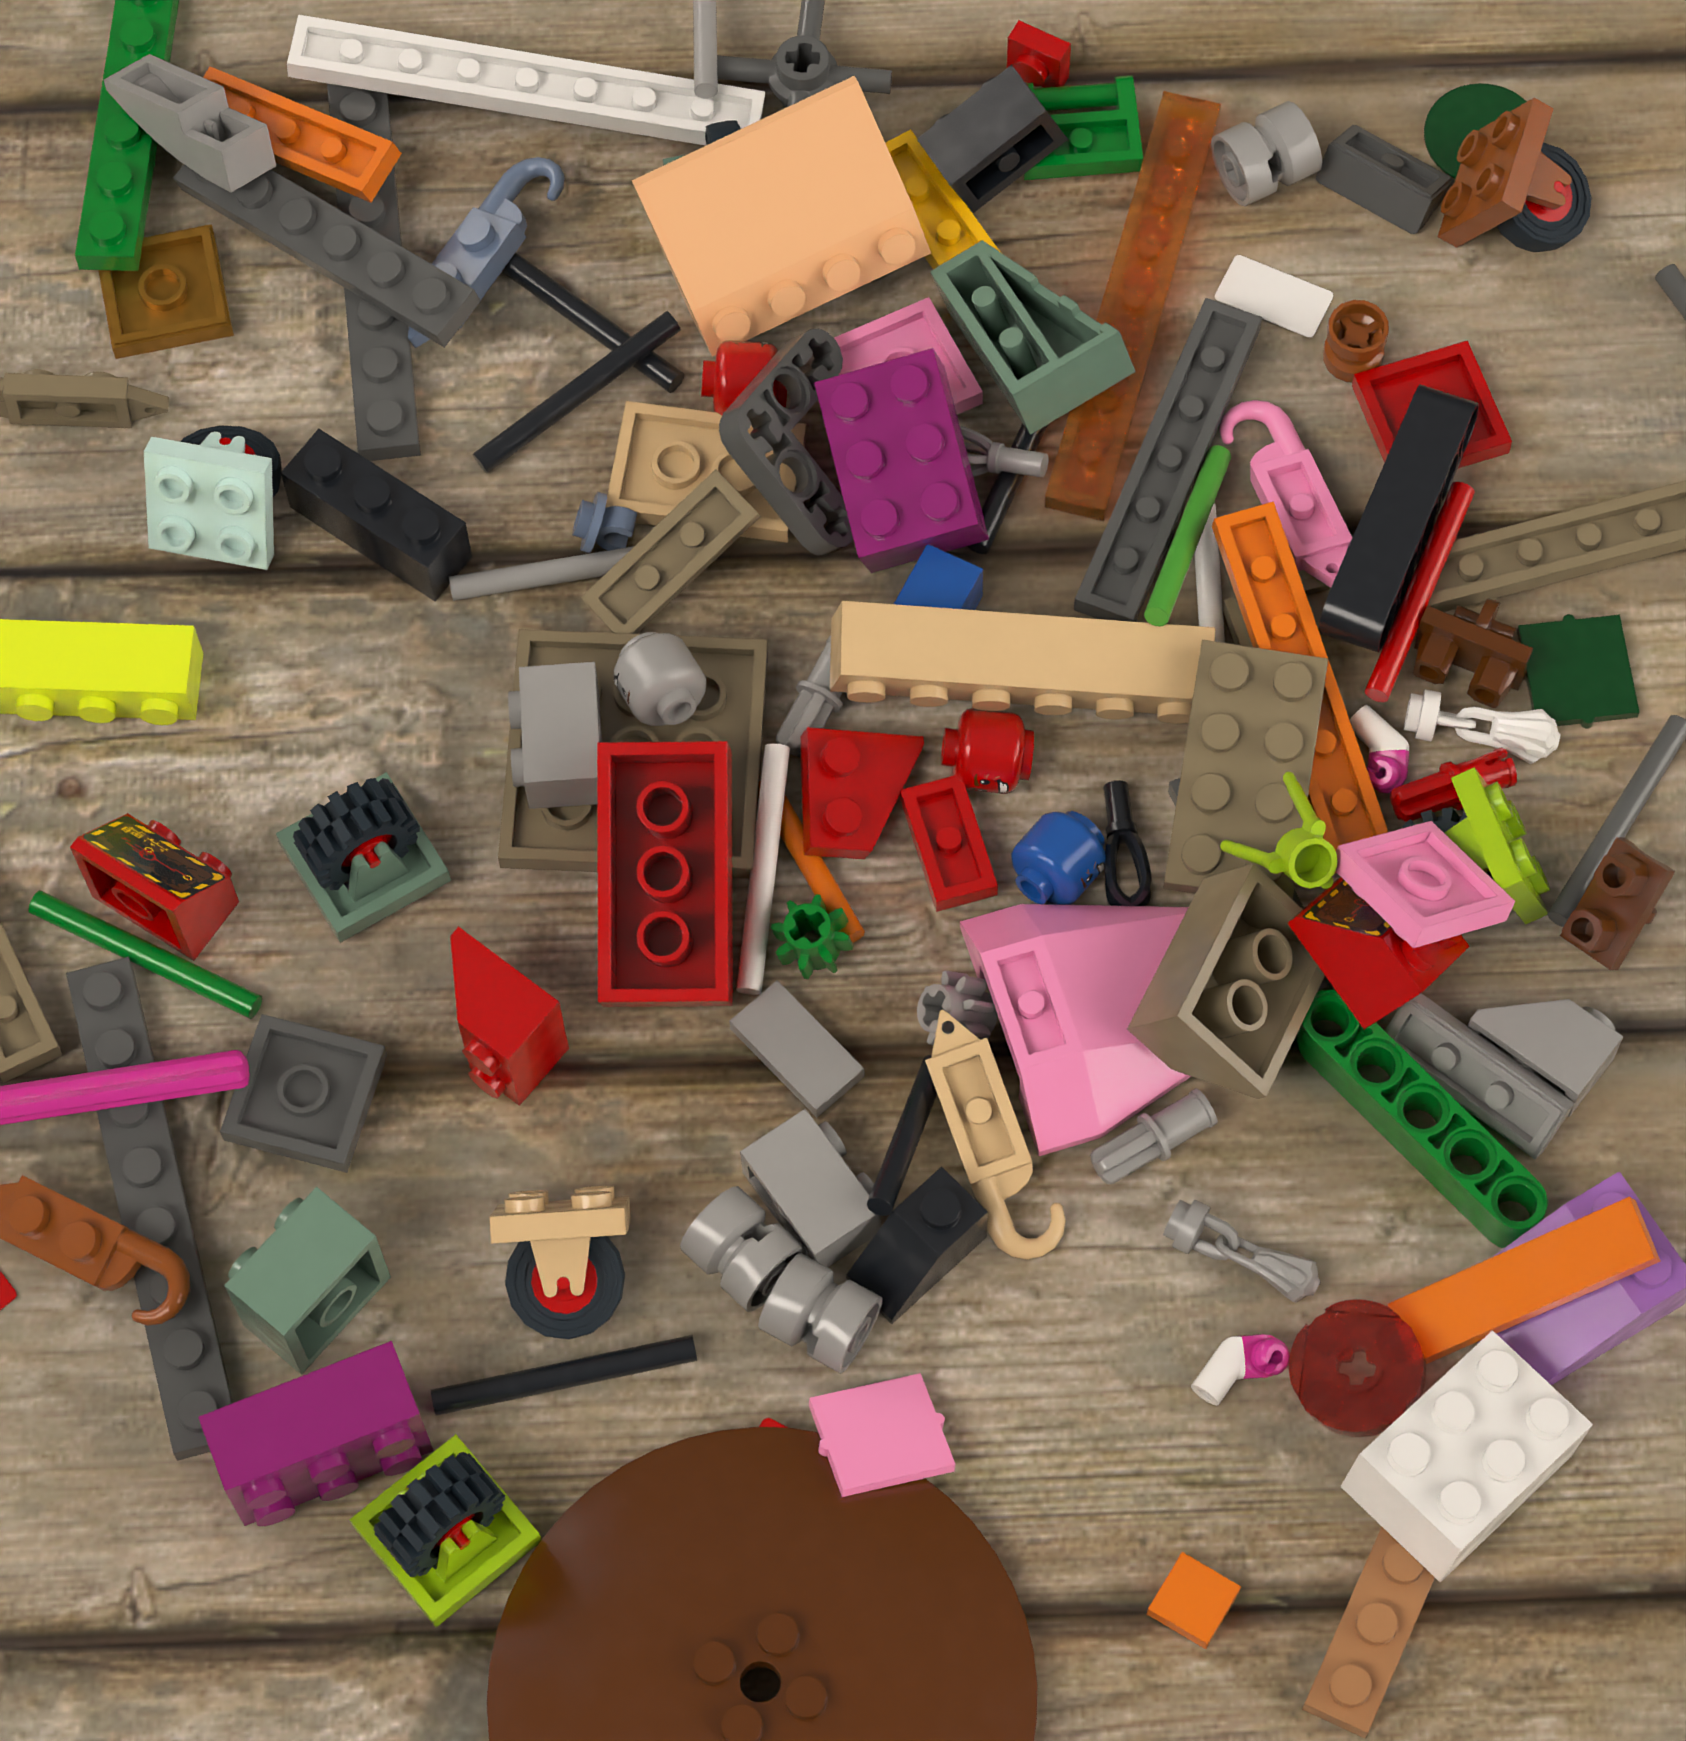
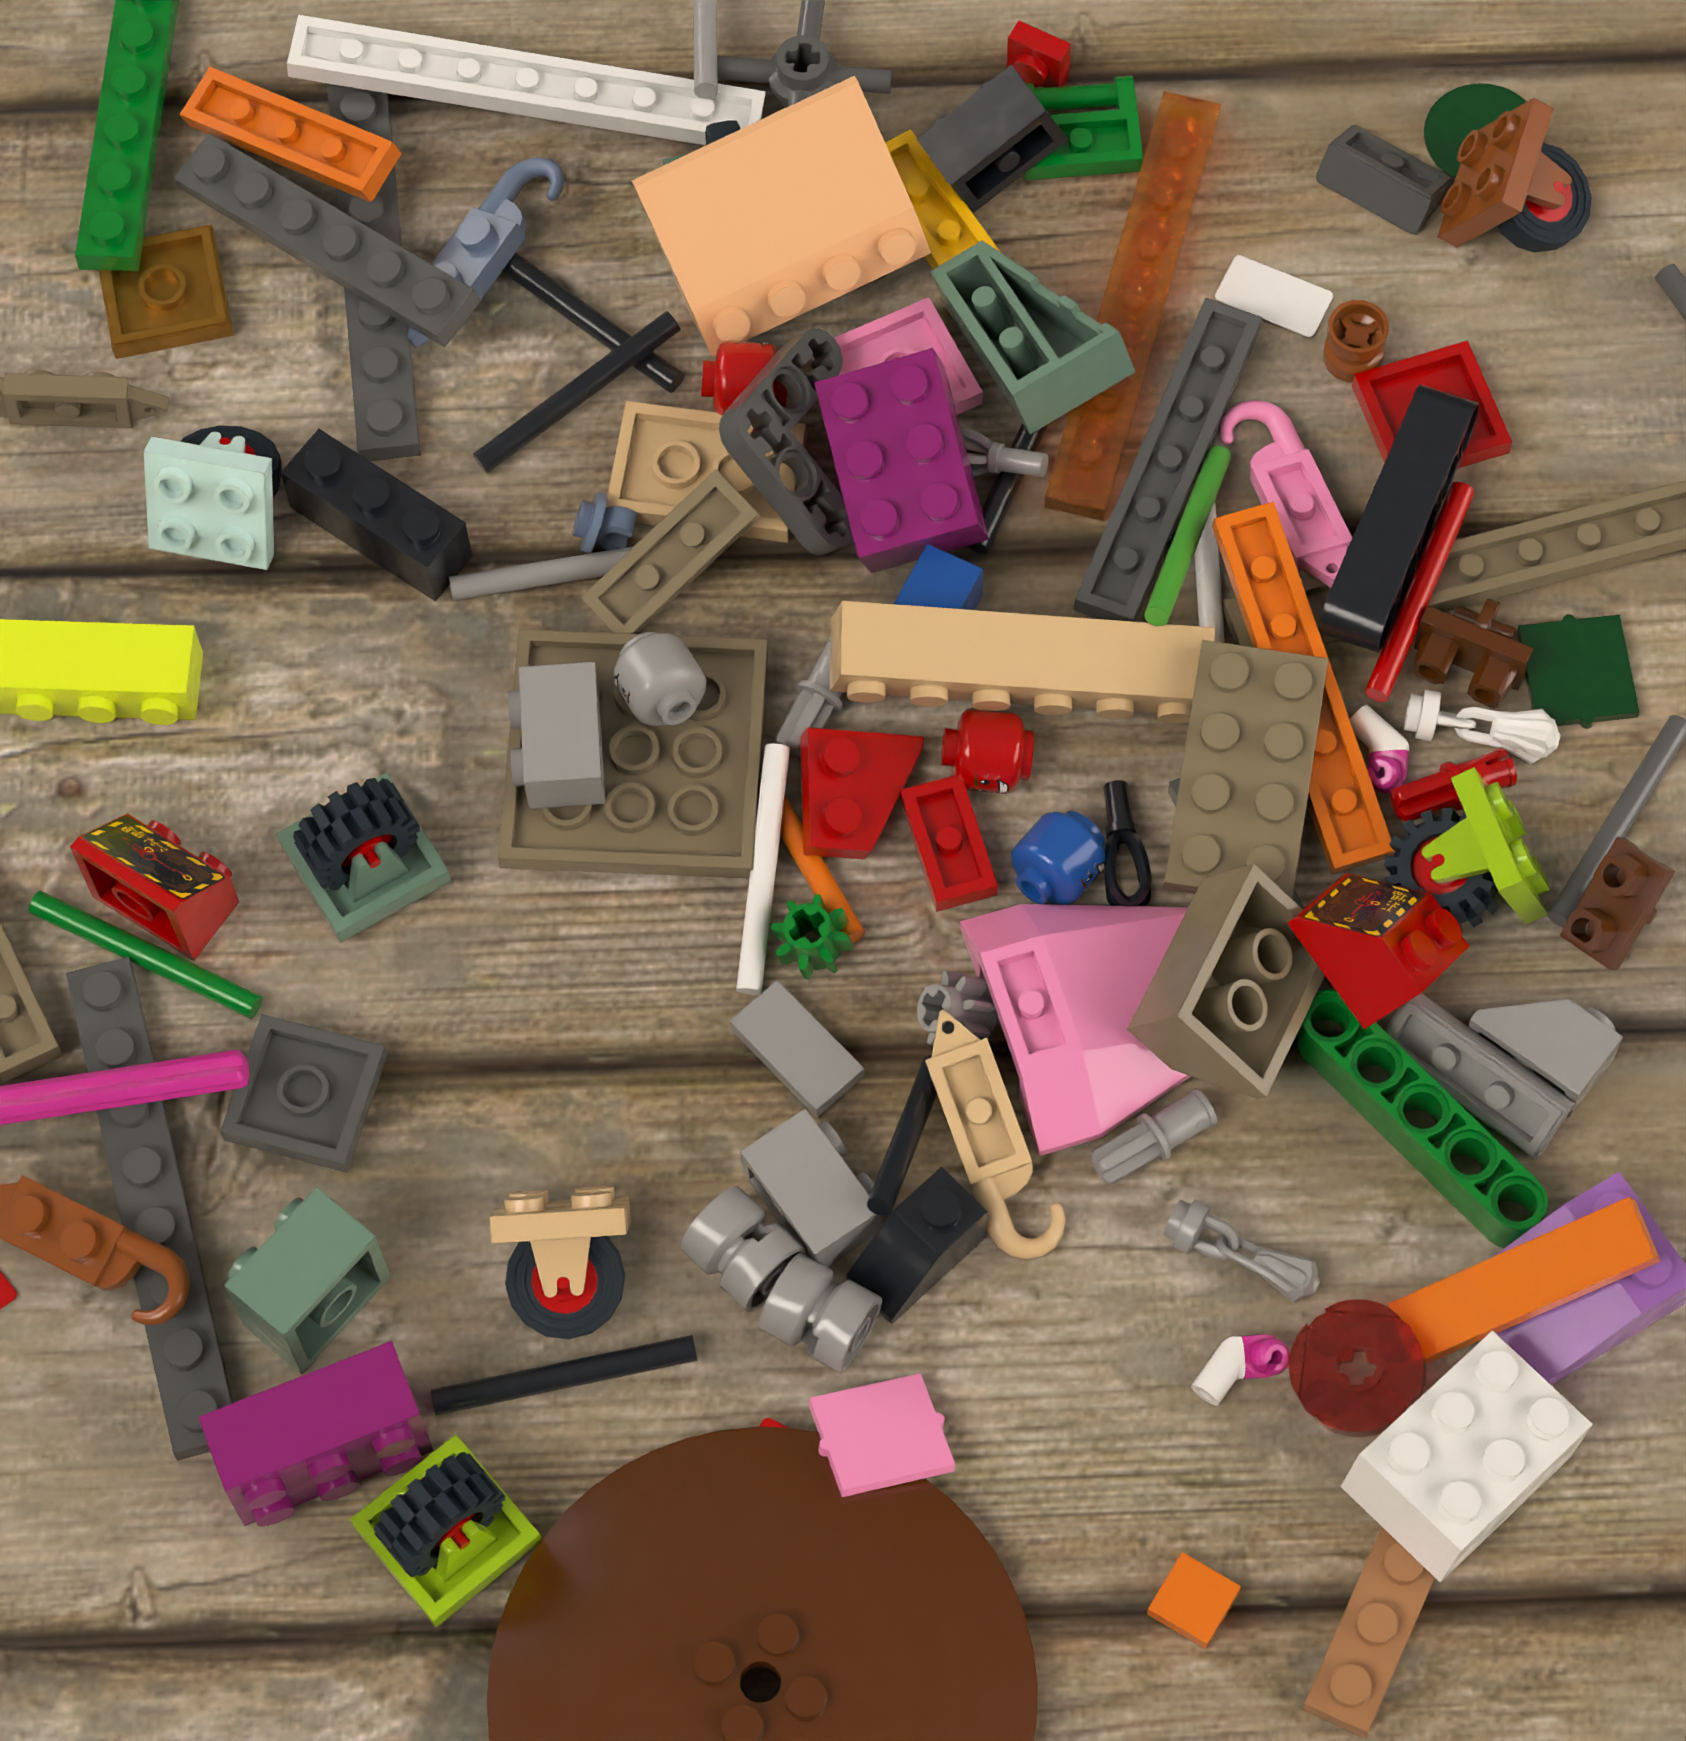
(193, 121): light grey slope -> none
(505, 1020): red slope -> none
(664, 874): red brick -> none
(1275, 150): light grey wheel -> none
(1299, 852): lime plant -> none
(1422, 884): bright pink plate -> none

